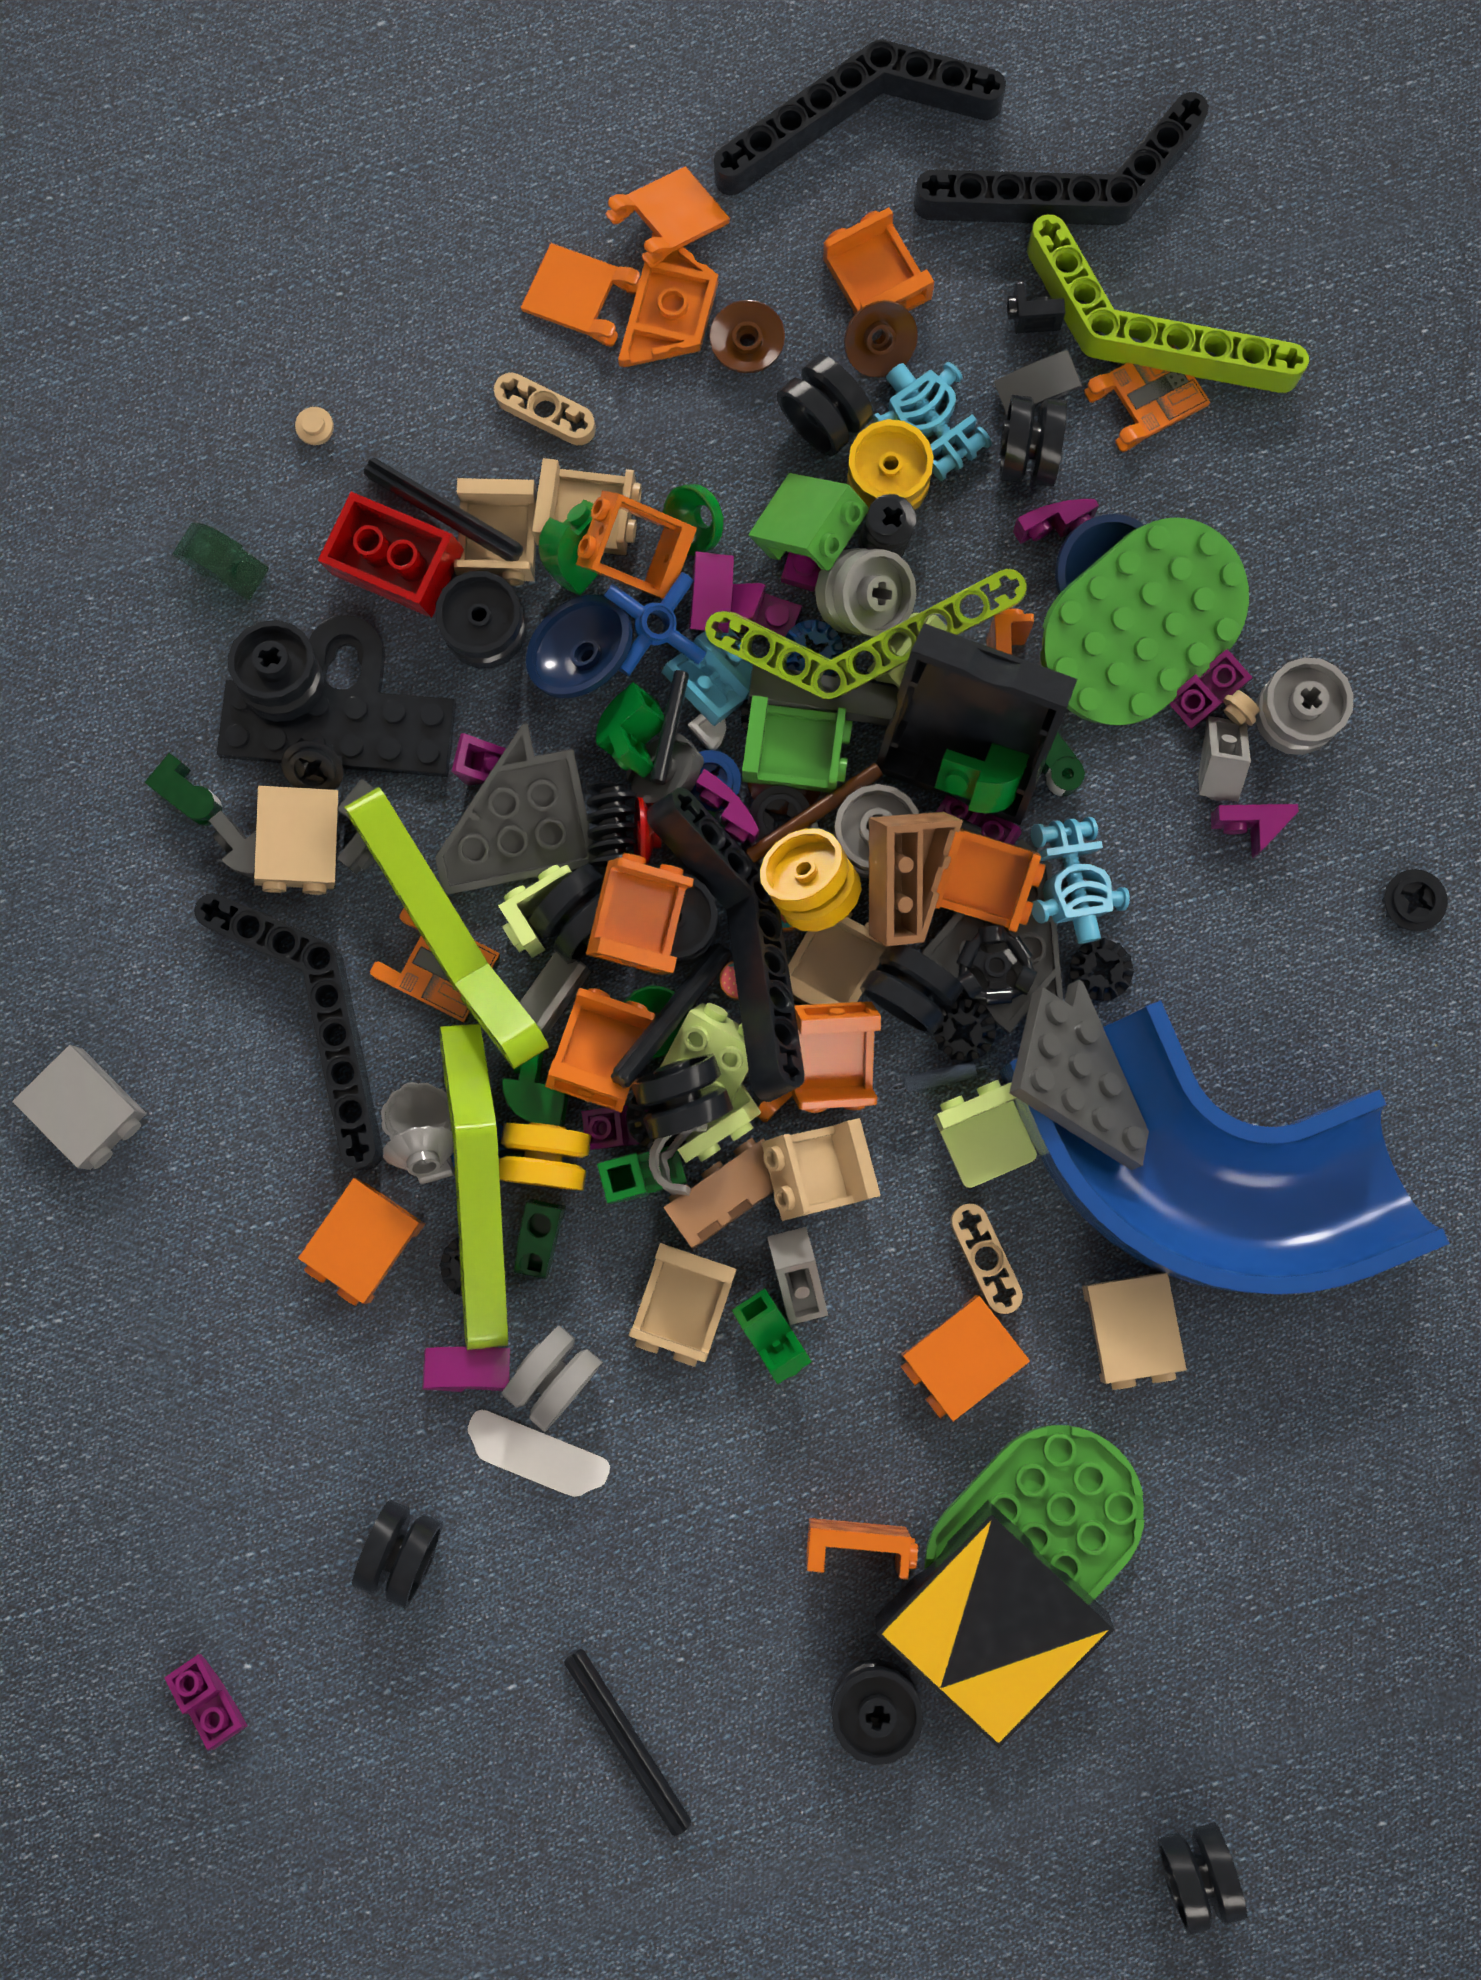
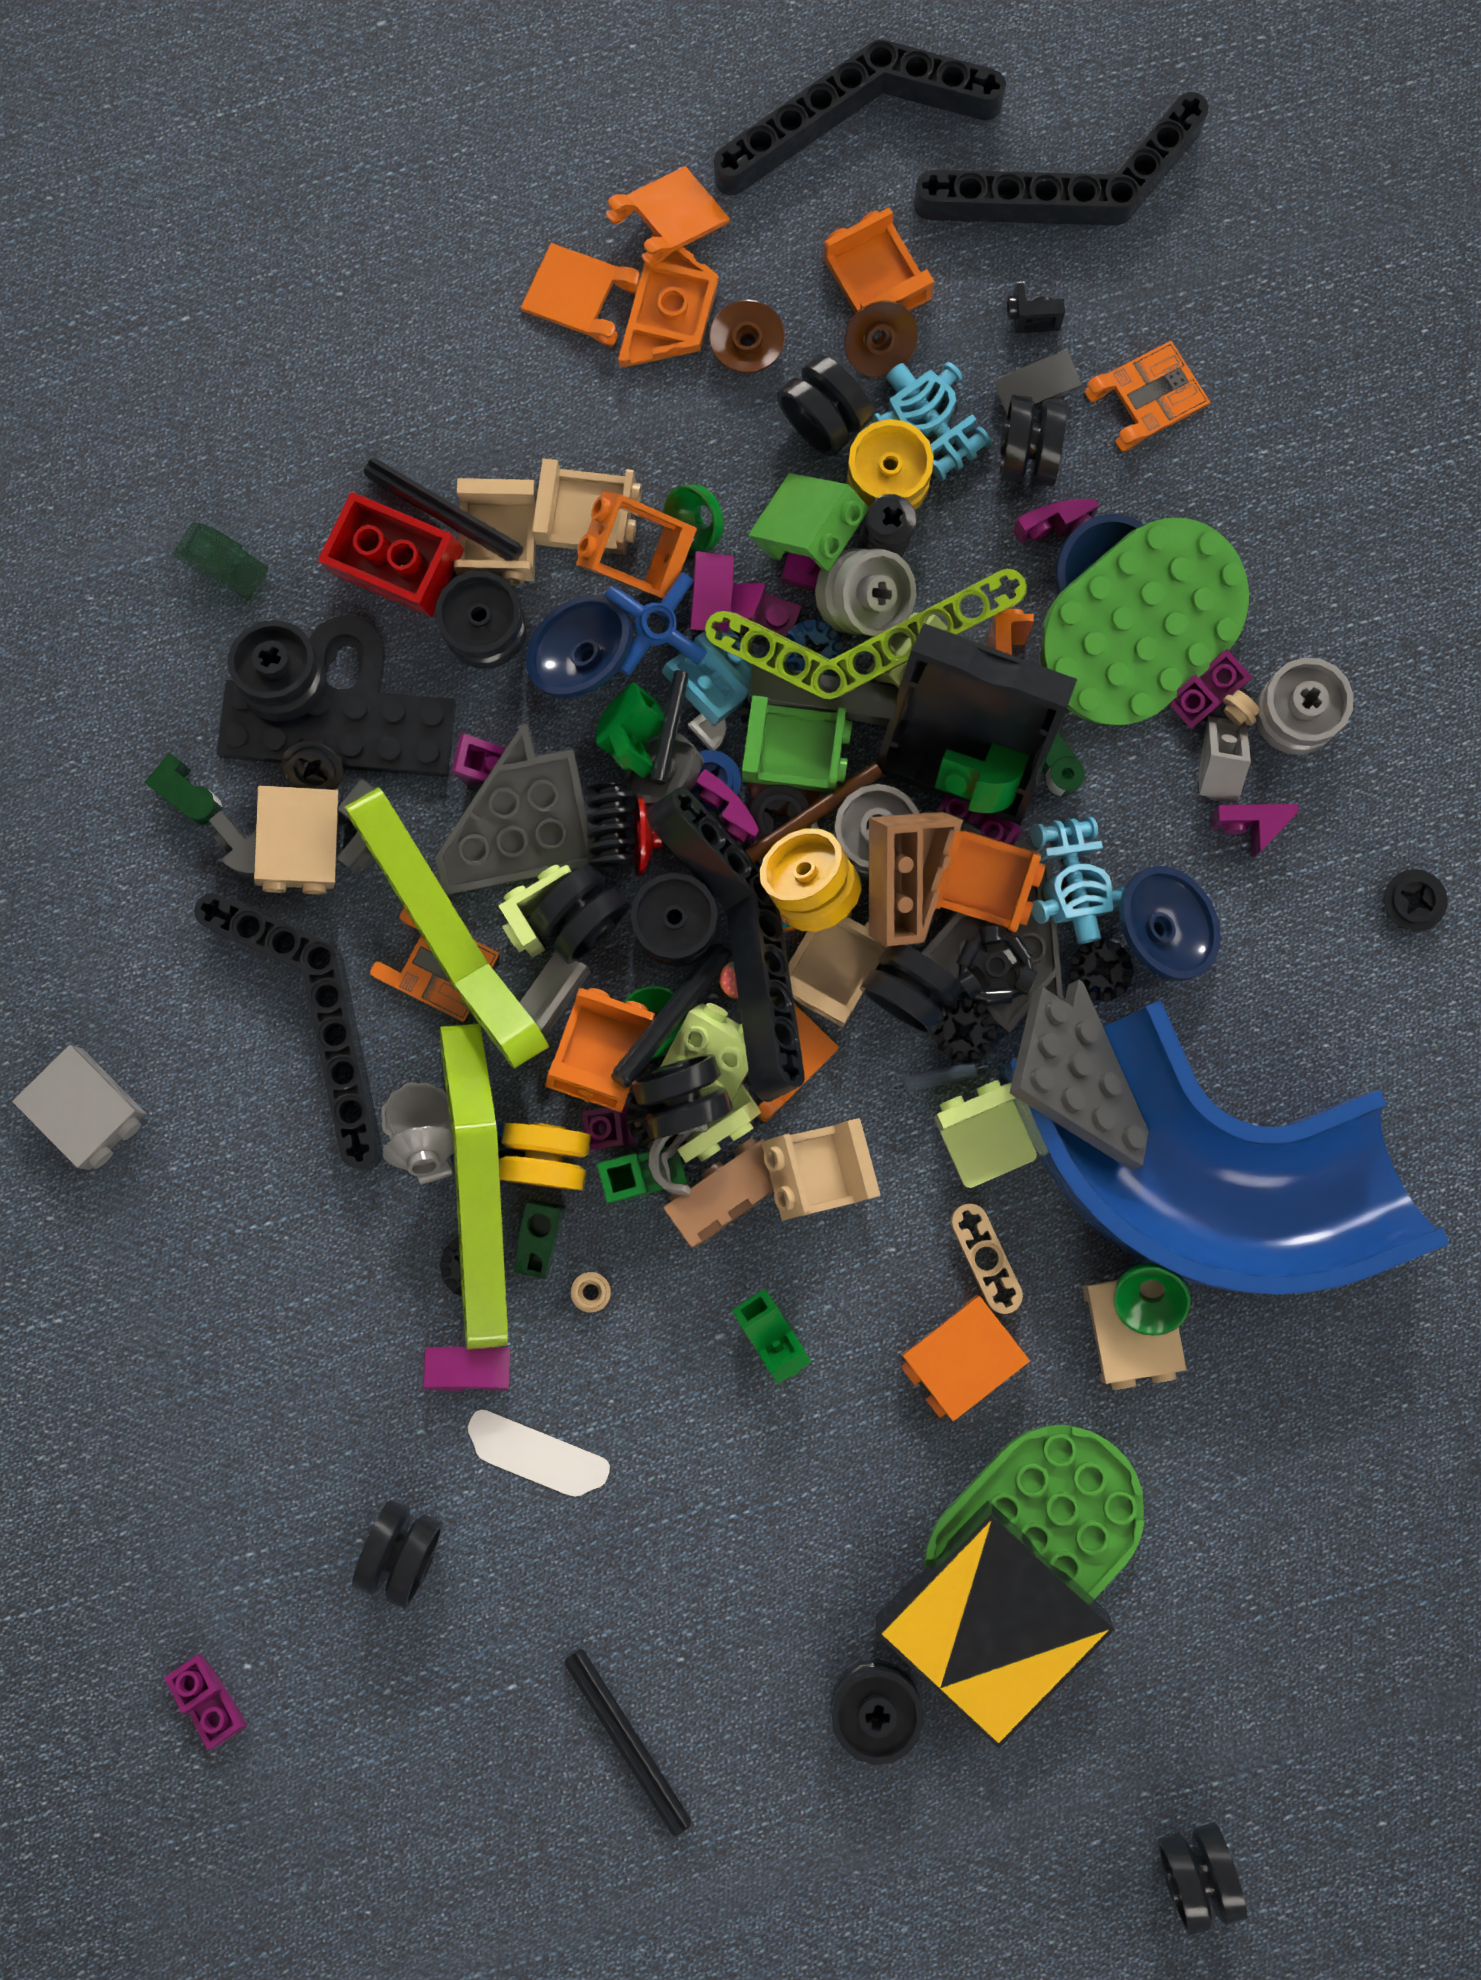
(314, 426): tan plate -> none
(359, 1242): orange panel -> none
(516, 406): tan beam -> none
(531, 1098): green brick -> none
(548, 1374): light grey wheel -> none
(559, 548): green brick -> none
(579, 1298): none -> tan plate
(638, 914): orange panel -> none
(682, 1304): tan panel -> none
(797, 1275): light grey slope -> none
(837, 1055): orange panel -> none
(860, 1536): orange panel -> none
(1054, 248): lime beam -> none
(1147, 1314): none -> green piece
(1169, 923): none -> dark blue dish

